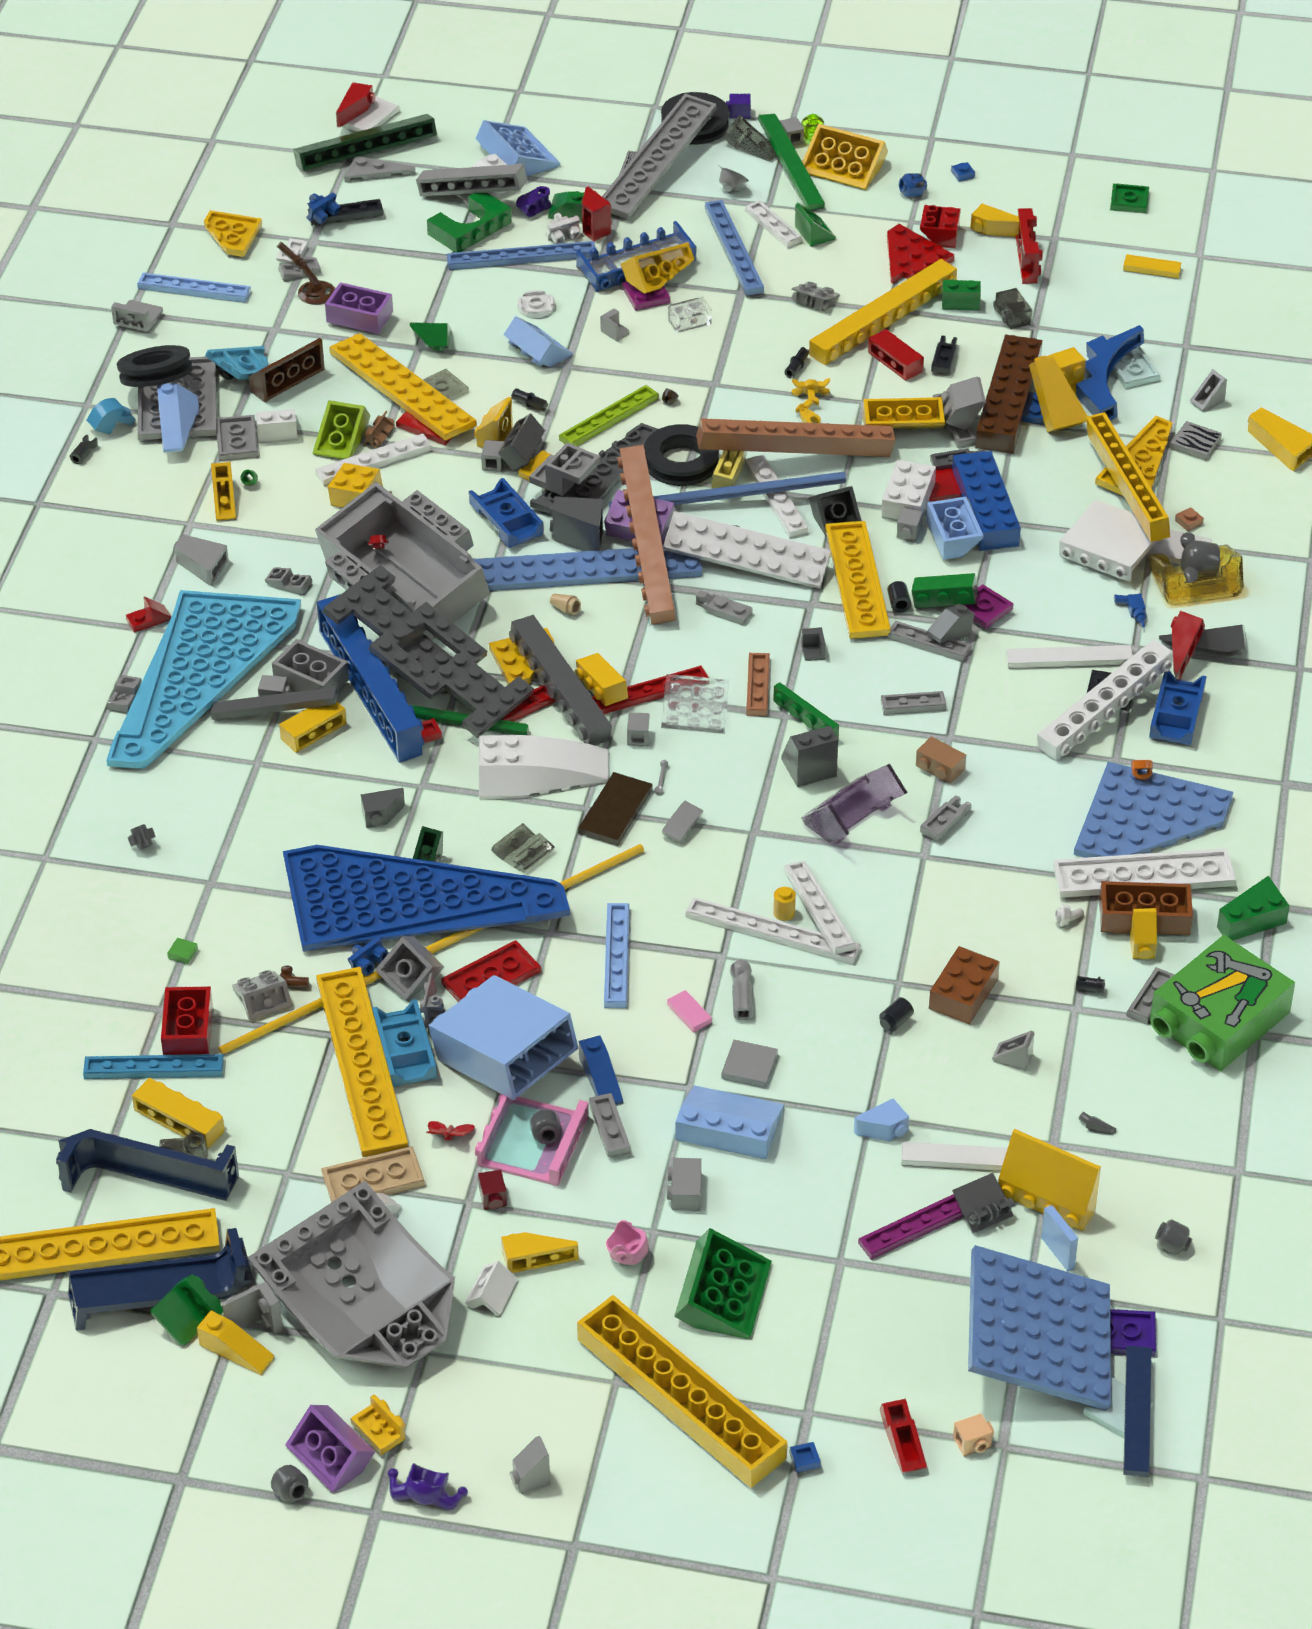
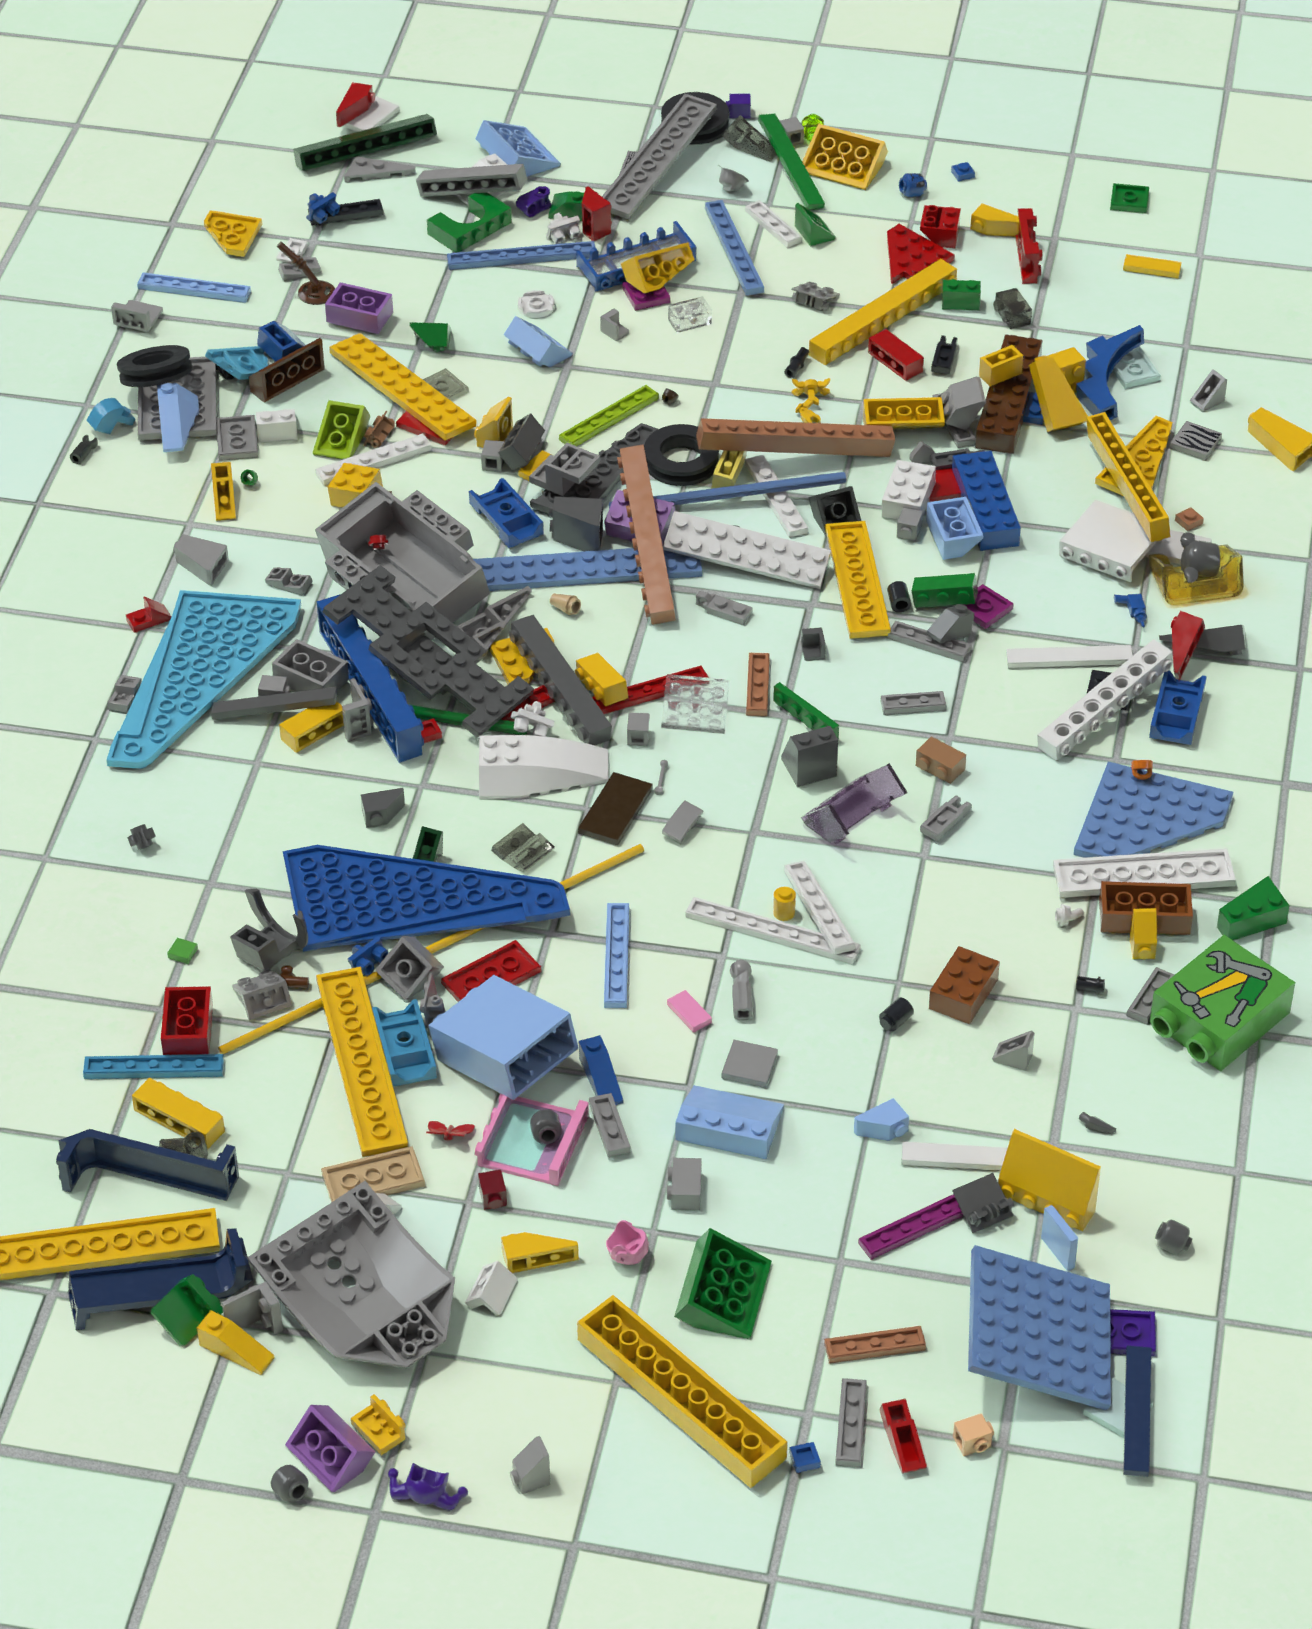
(270, 944): none -> dark grey piece
(278, 340): none -> blue slope
(357, 714): none -> light grey bracket
(492, 621): none -> light grey wedge
(529, 399): black axle -> none
(533, 716): none -> white hips
(851, 1422): none -> light grey tile
(874, 1344): none -> nougat tile
(921, 453): none -> light grey tile
(1000, 365): none -> yellow brick

